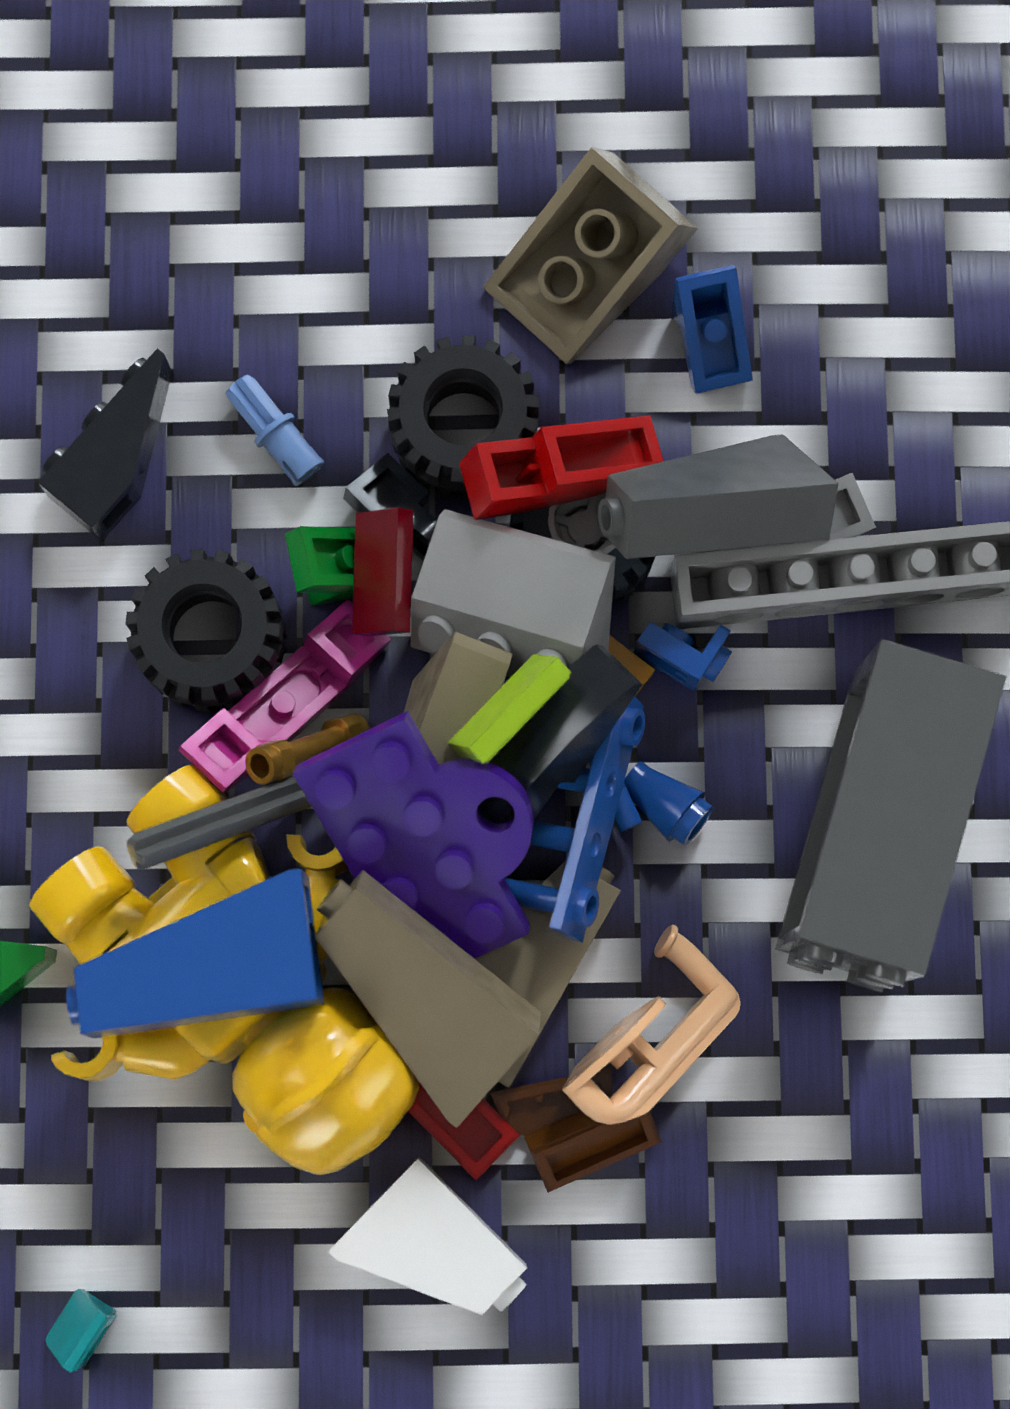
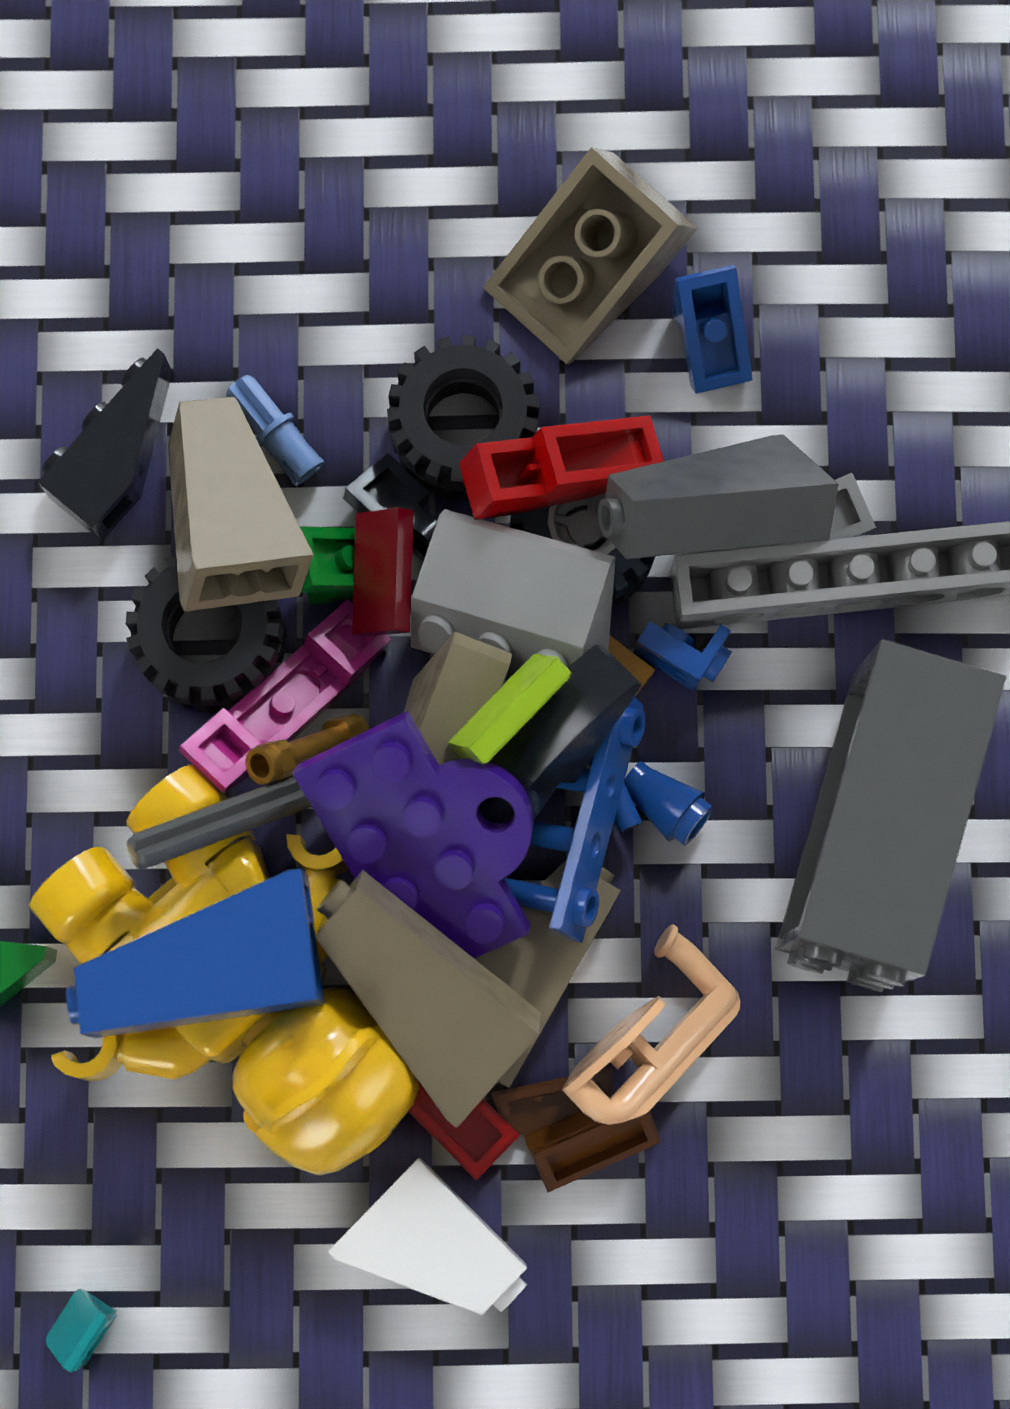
(229, 512): none -> slope

